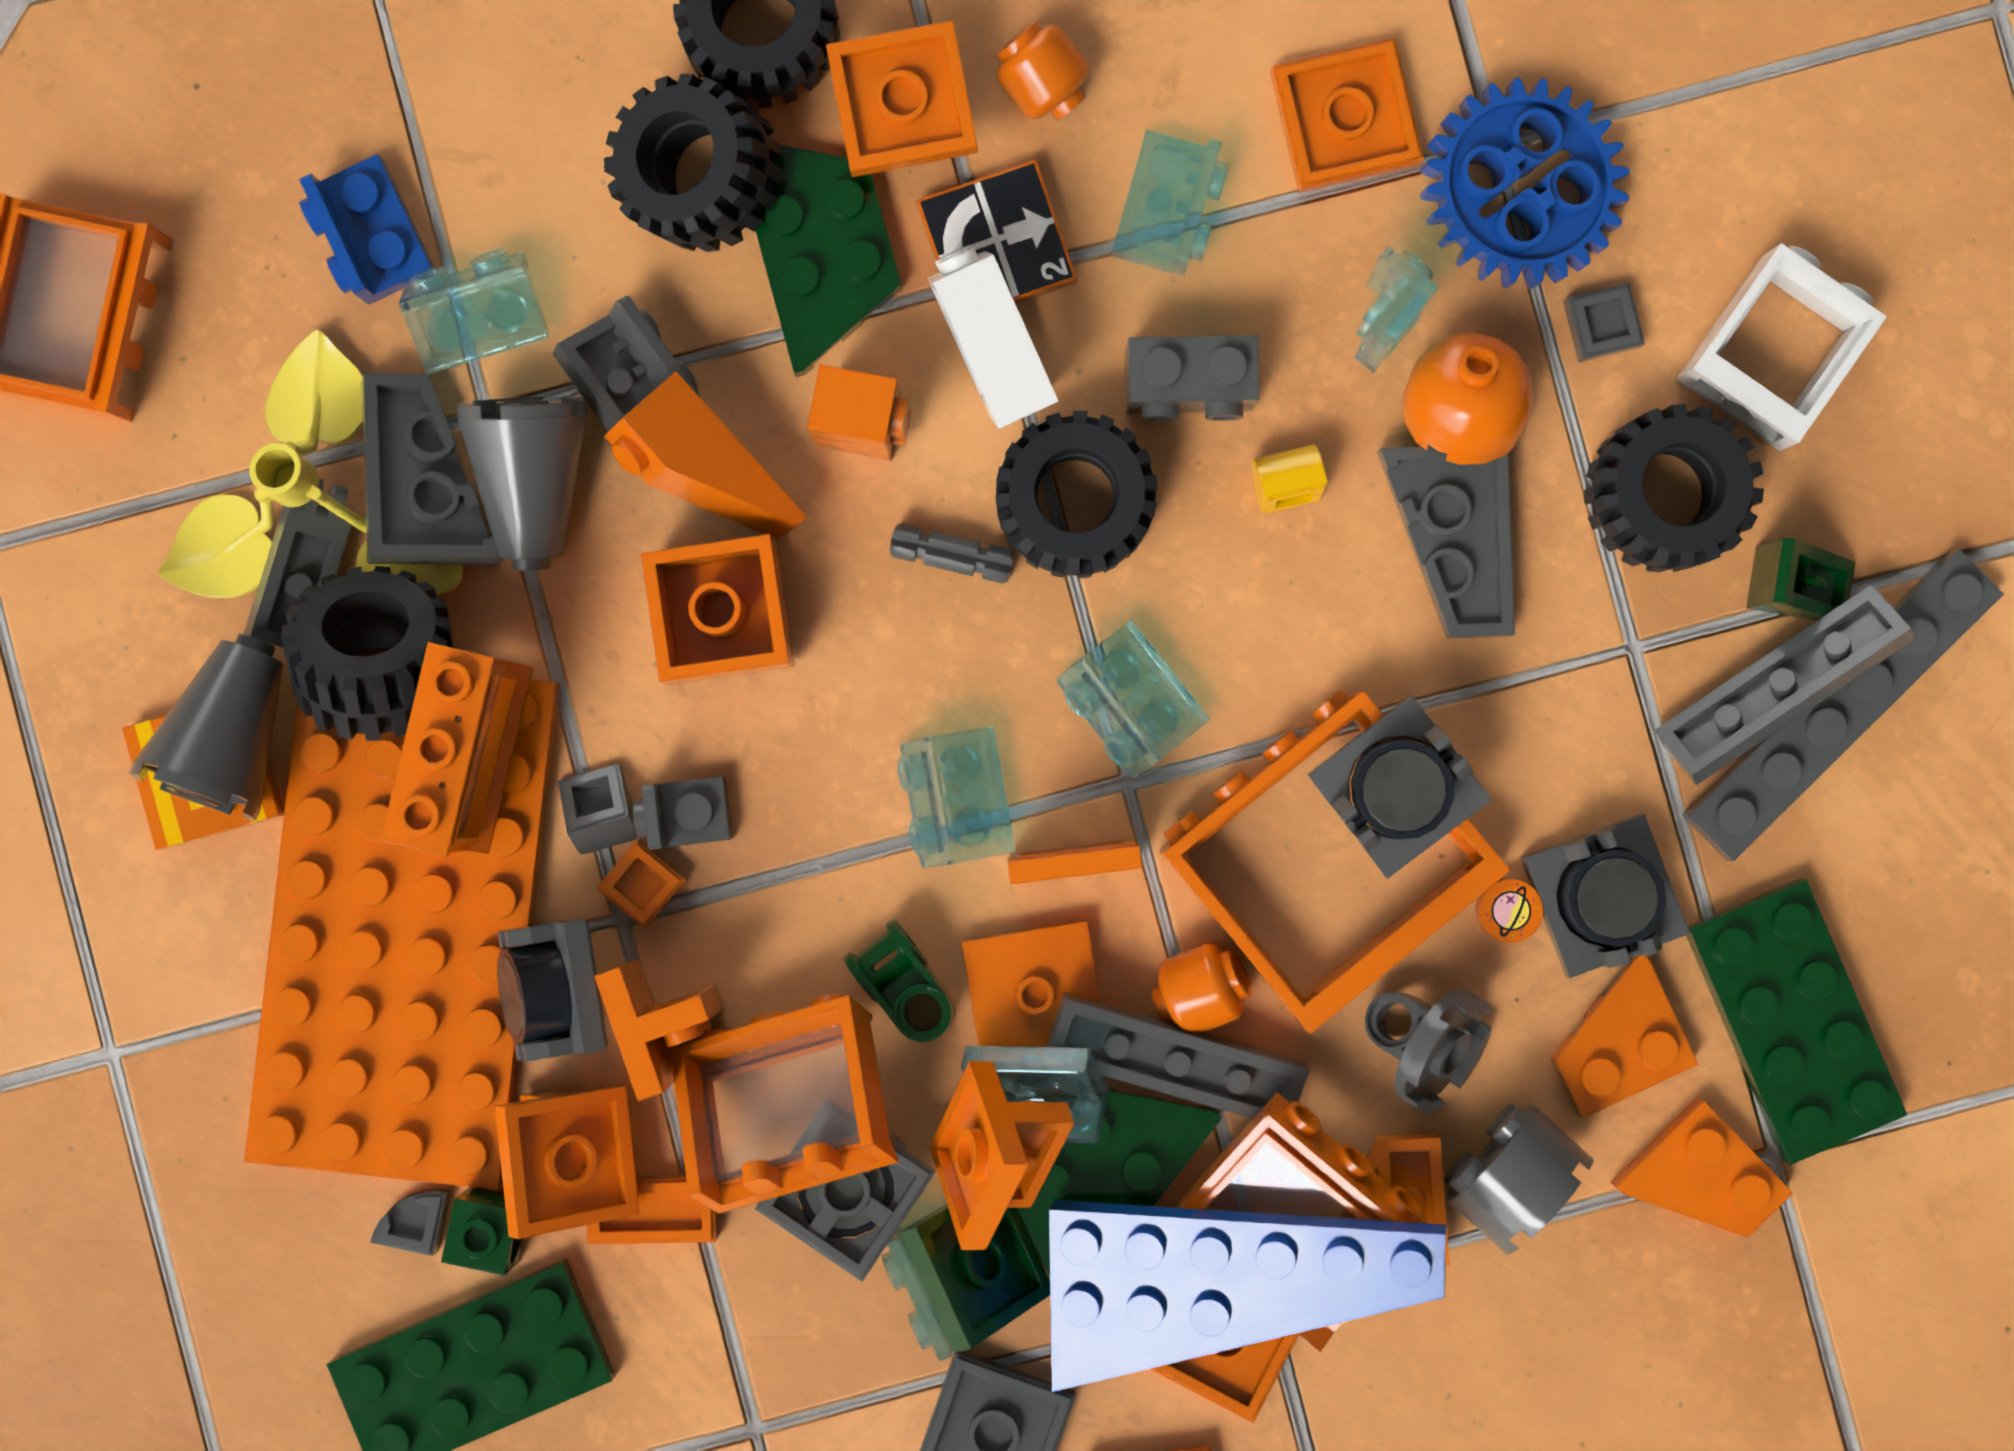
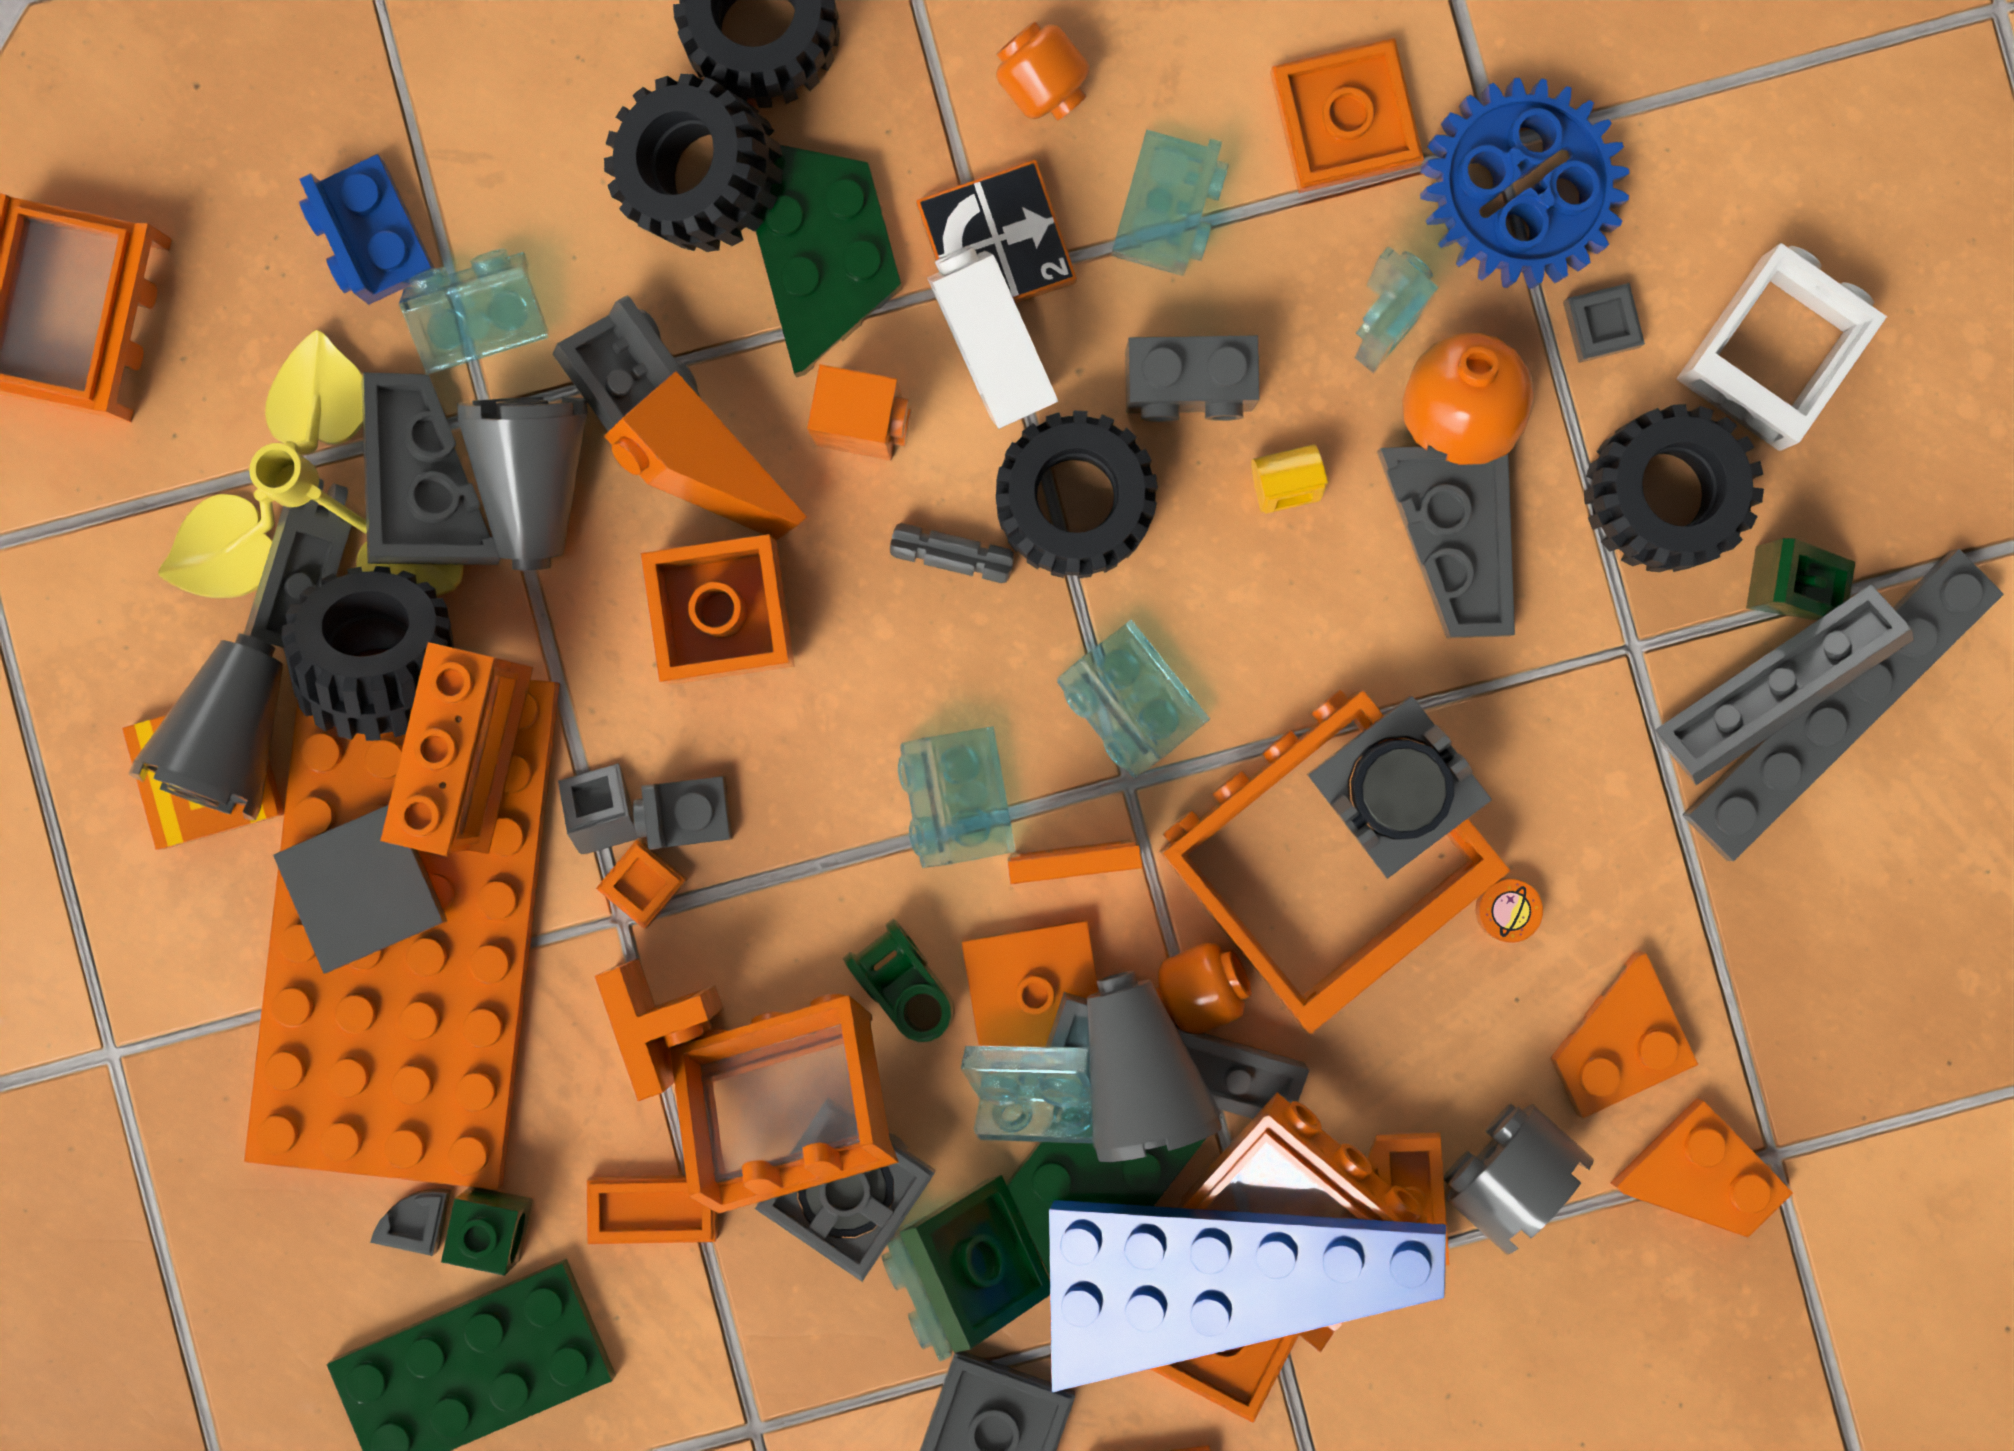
(358, 891): none -> dark grey tile
(550, 990): piece -> none
(566, 1160): orange bracket -> none
(902, 98): orange bracket -> none
(993, 1152): orange bracket -> none
(1142, 1074): none -> dark grey cone
(1438, 1048): dark grey tile -> none
(1608, 895): piece -> none
(1795, 1021): dark green plate -> none

